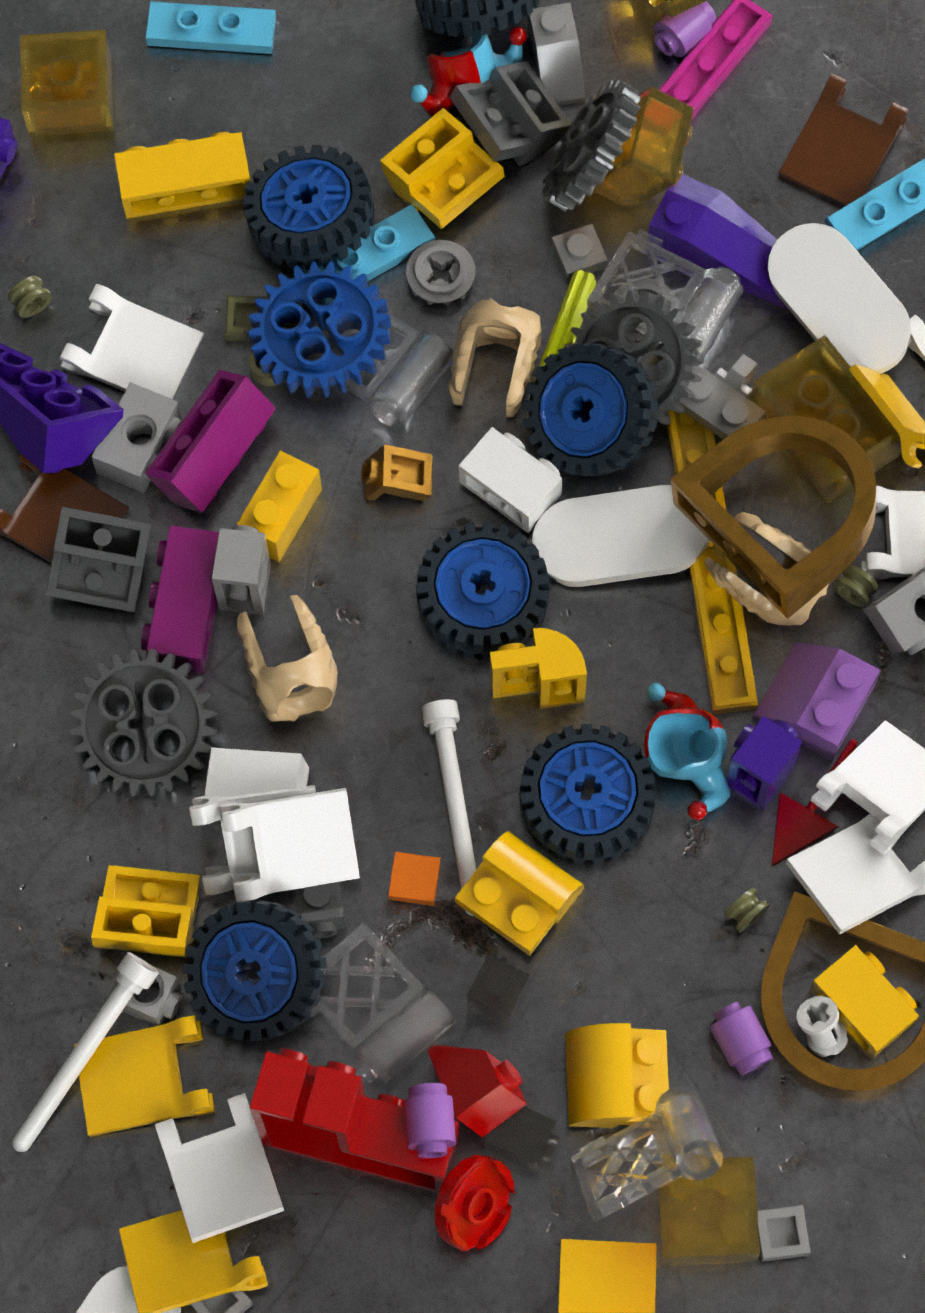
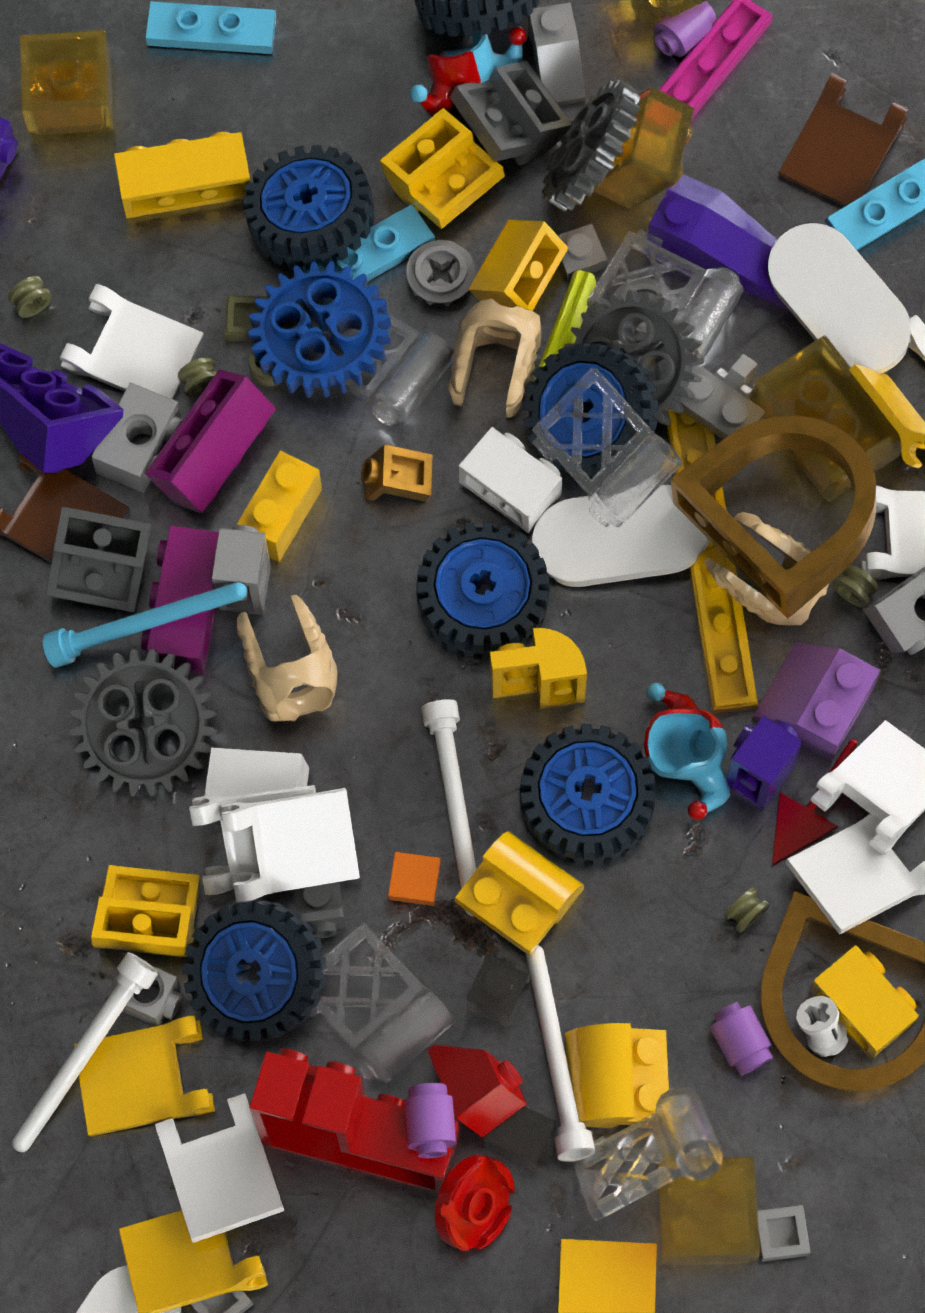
(64, 646): none -> medium azure piece
(197, 376): none -> olive bush
(519, 264): none -> yellow brick
(573, 1139): none -> white piece
(630, 474): none -> clear piece

